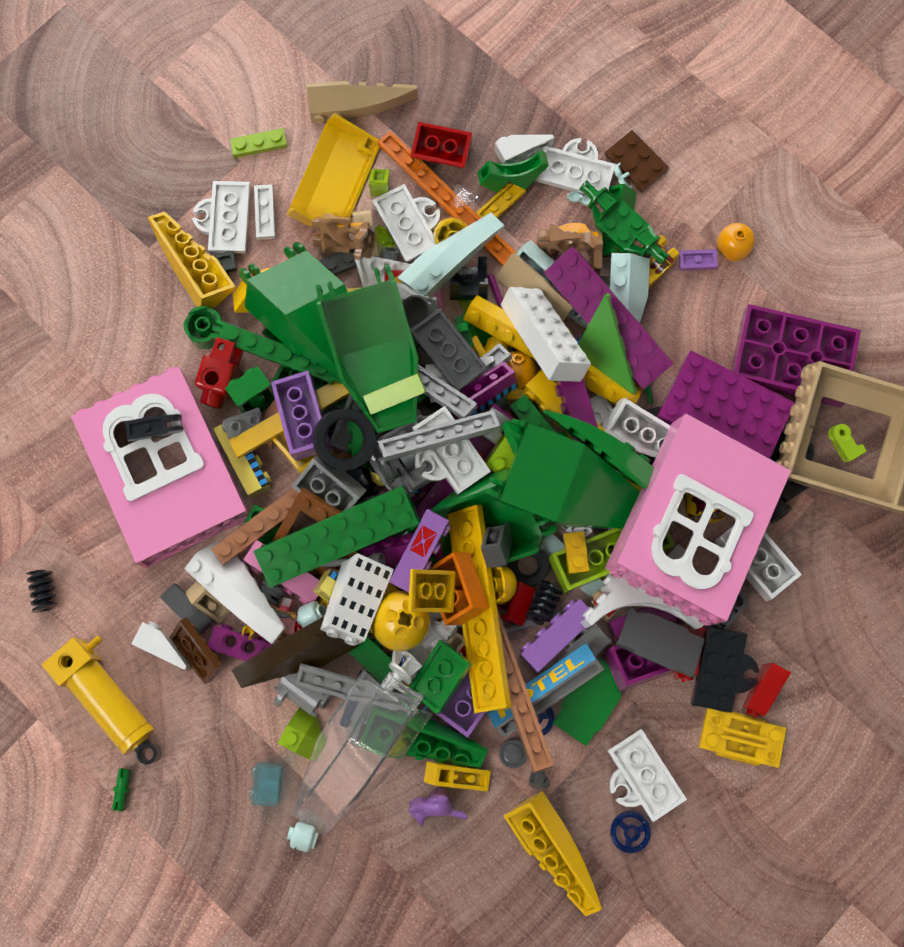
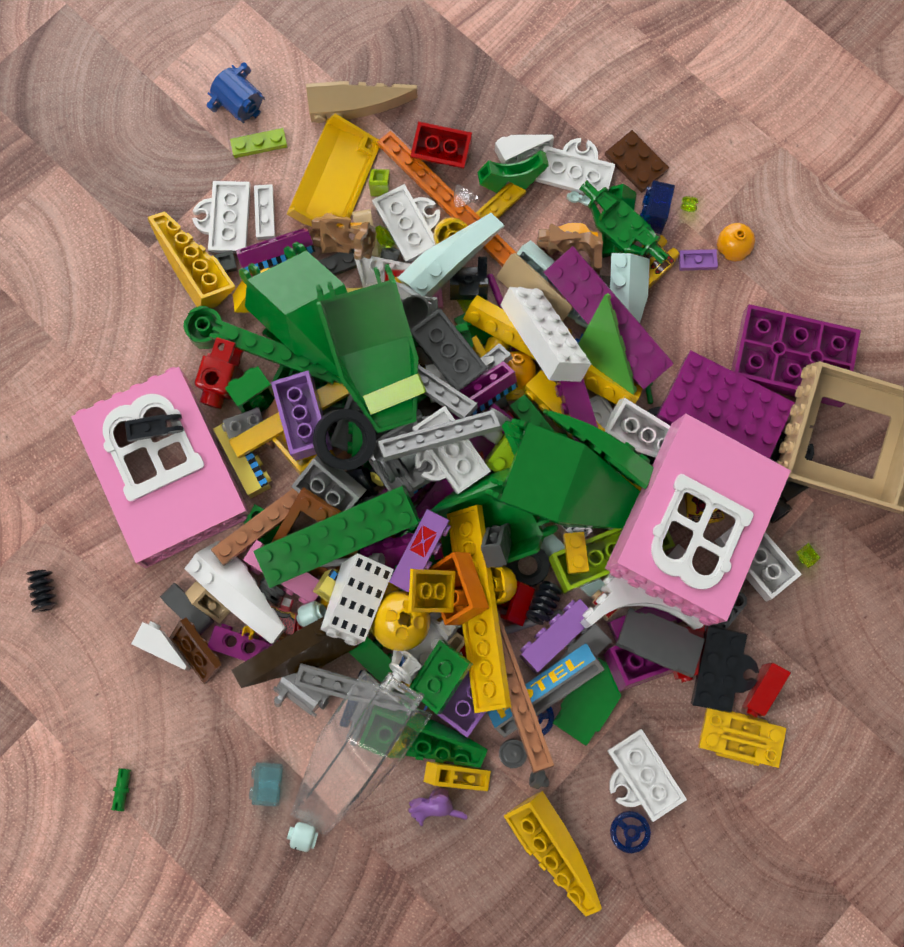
(102, 697): yellow piece -> none
(235, 93): none -> blue container
(271, 252): none -> magenta brick
(301, 734): lime slope -> none
(618, 173): light aqua piece -> none
(657, 205): none -> clear blue brick
(689, 204): none -> clear neon green bush
(808, 555): none -> clear neon green plate
(844, 444): lime leg -> none

